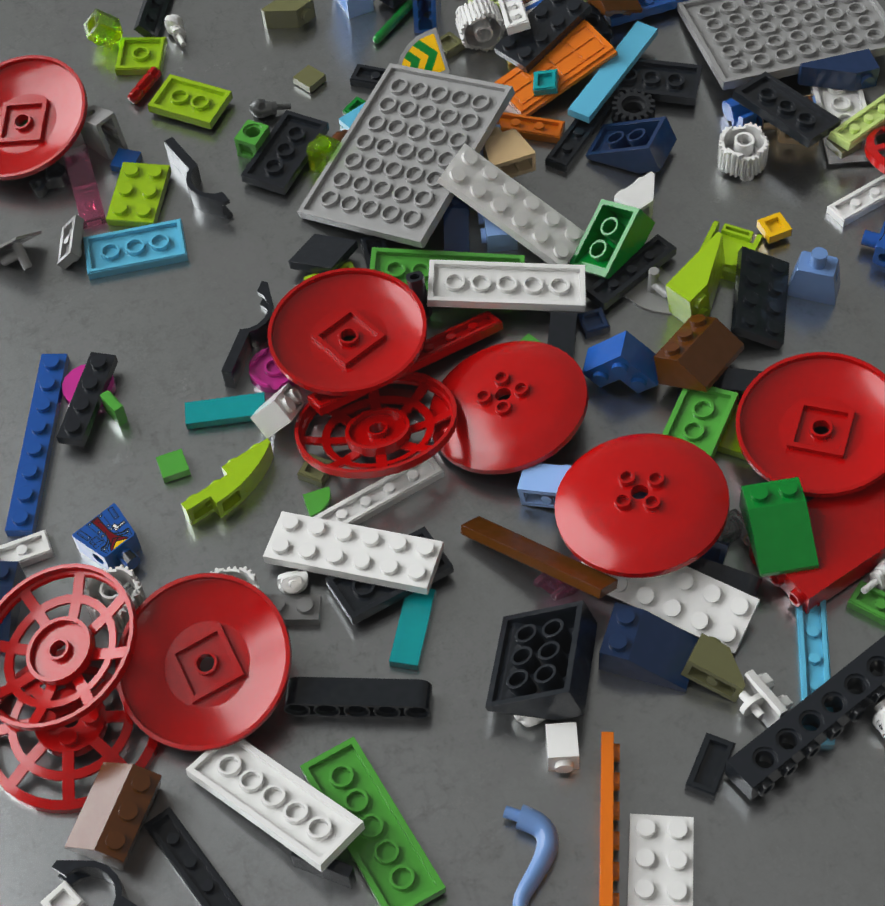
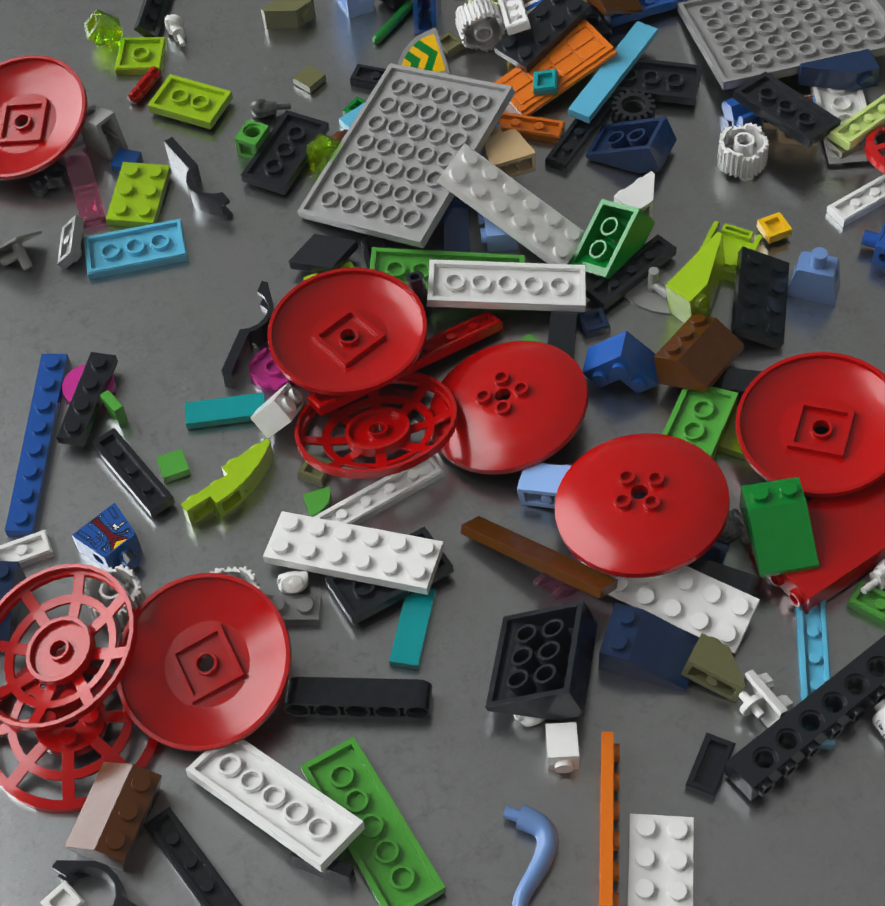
(133, 472): none -> black plate

